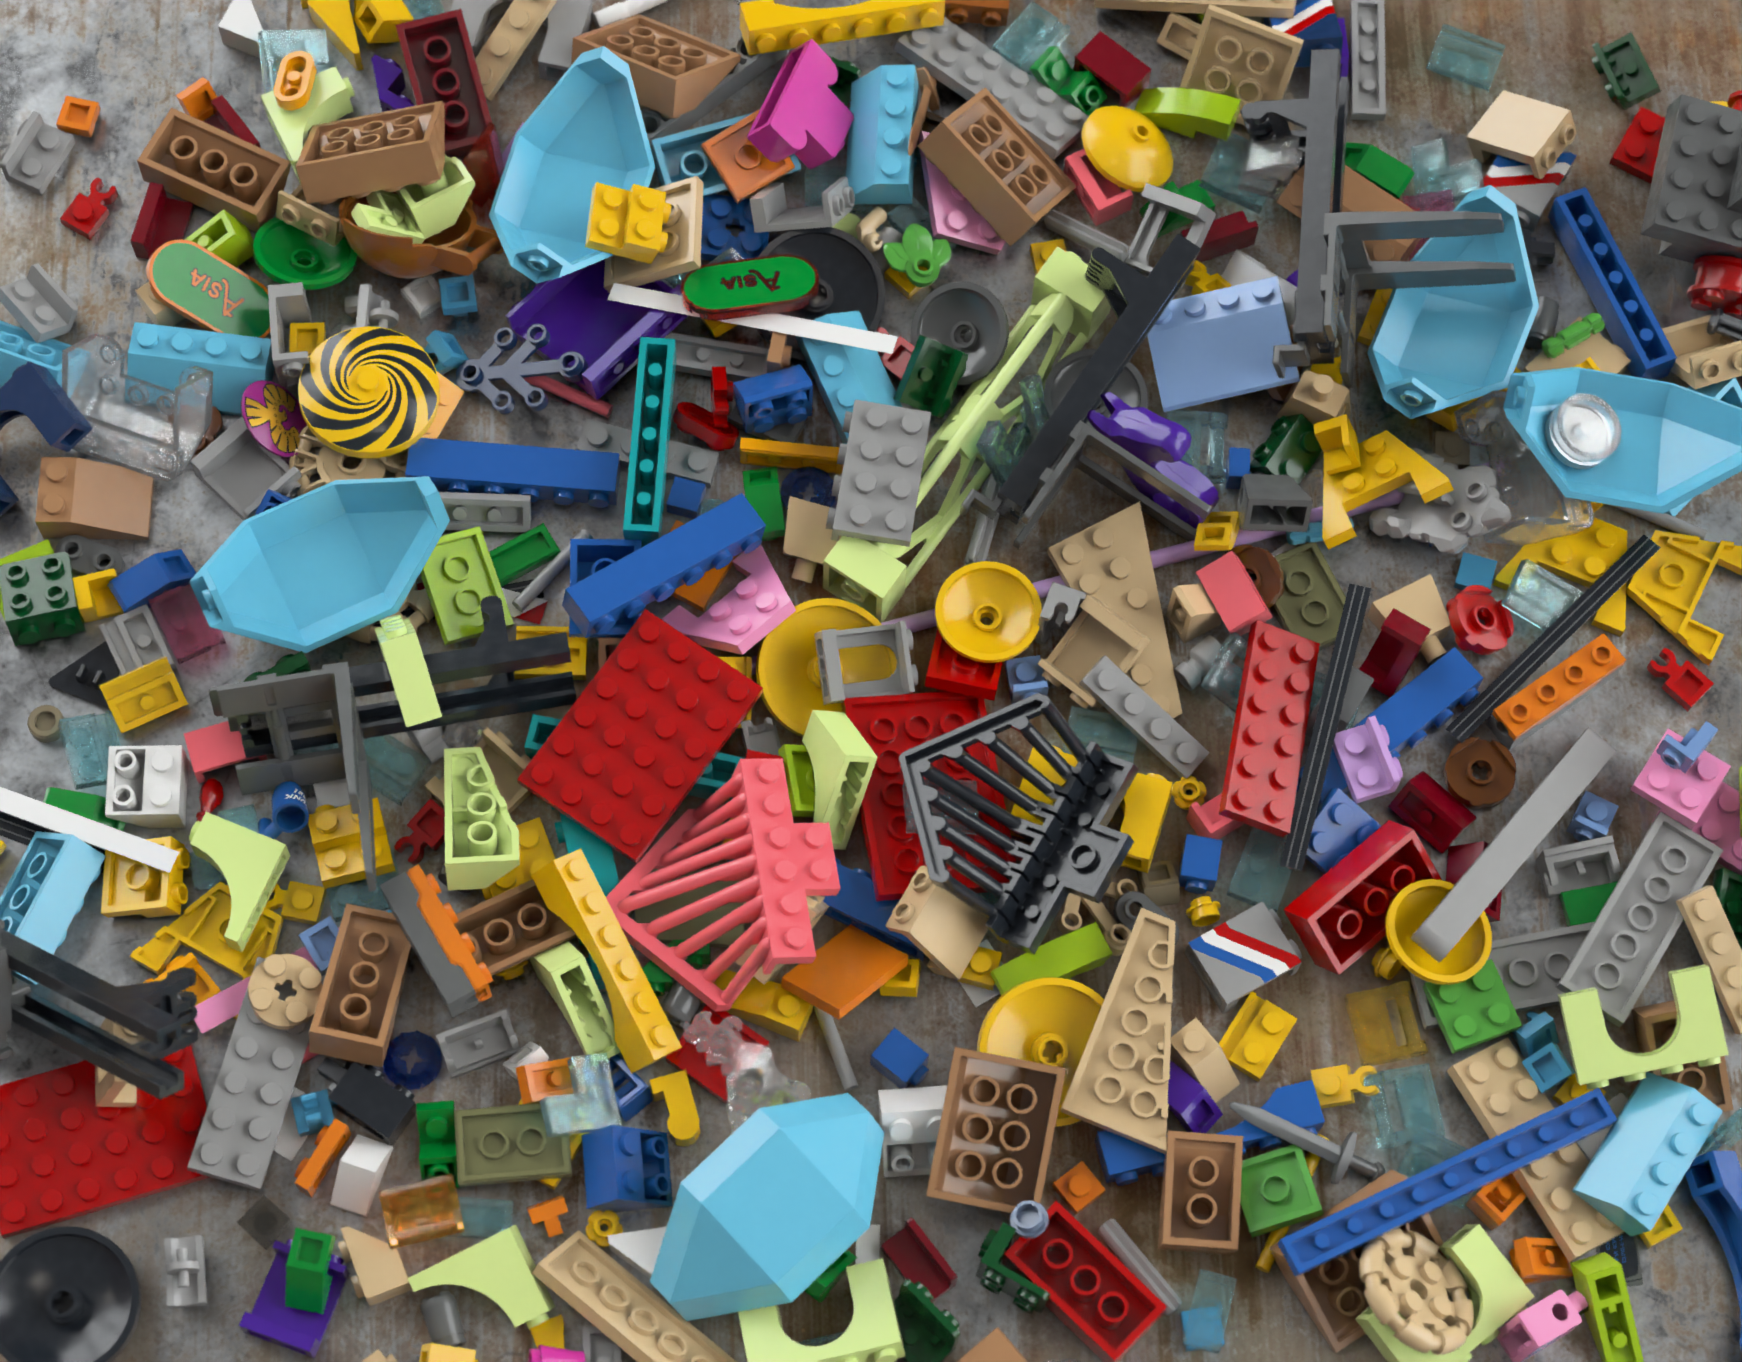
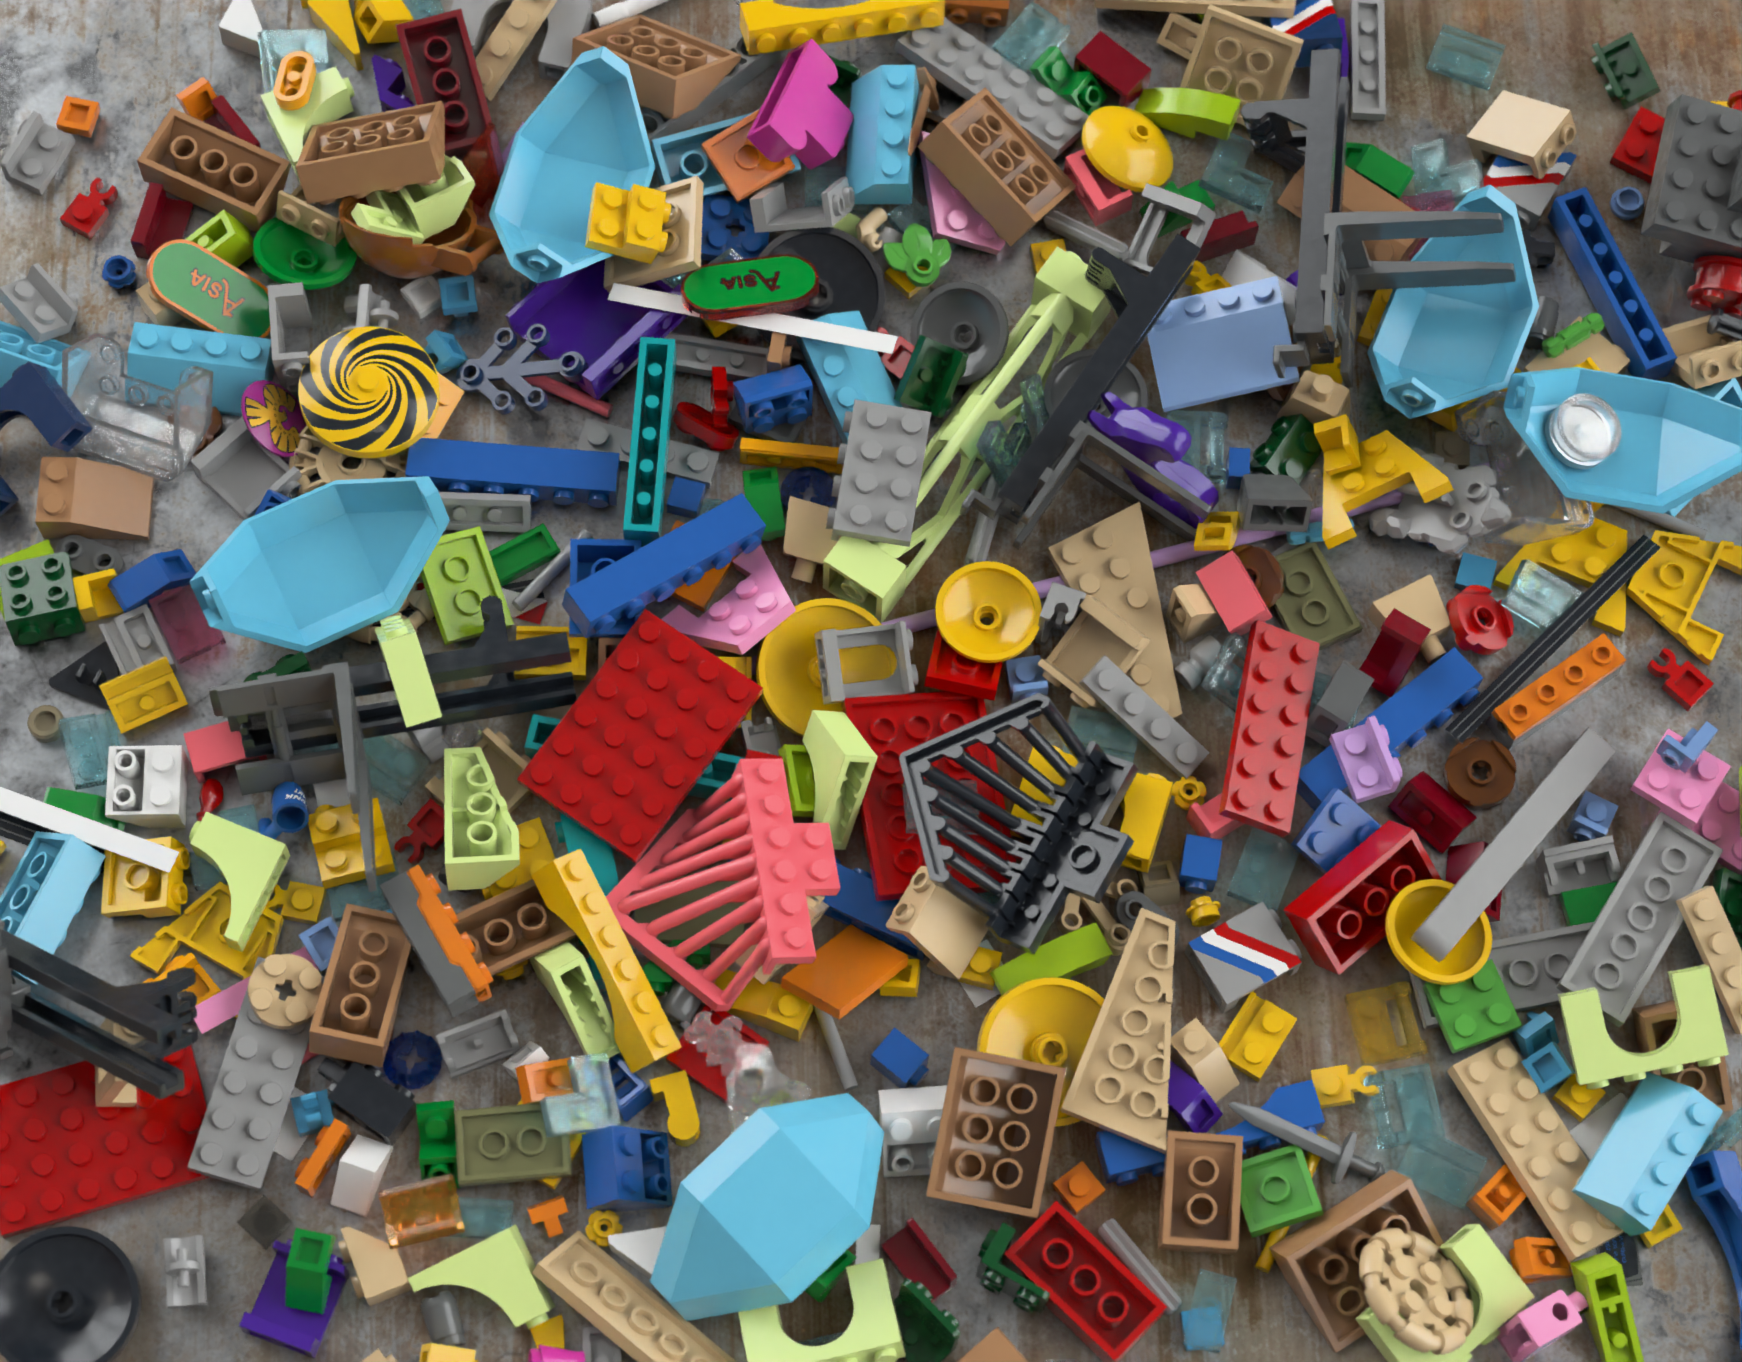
(116, 264): none -> blue plate
(306, 336): yellow plate -> none
(1029, 1219): sand blue plate -> none
(1270, 166): clear slope -> none
(1325, 727): black sticker -> none
(1386, 963): yellow plate -> none
(1446, 1182): blue plate -> none
(1627, 203): none -> medium blue plate

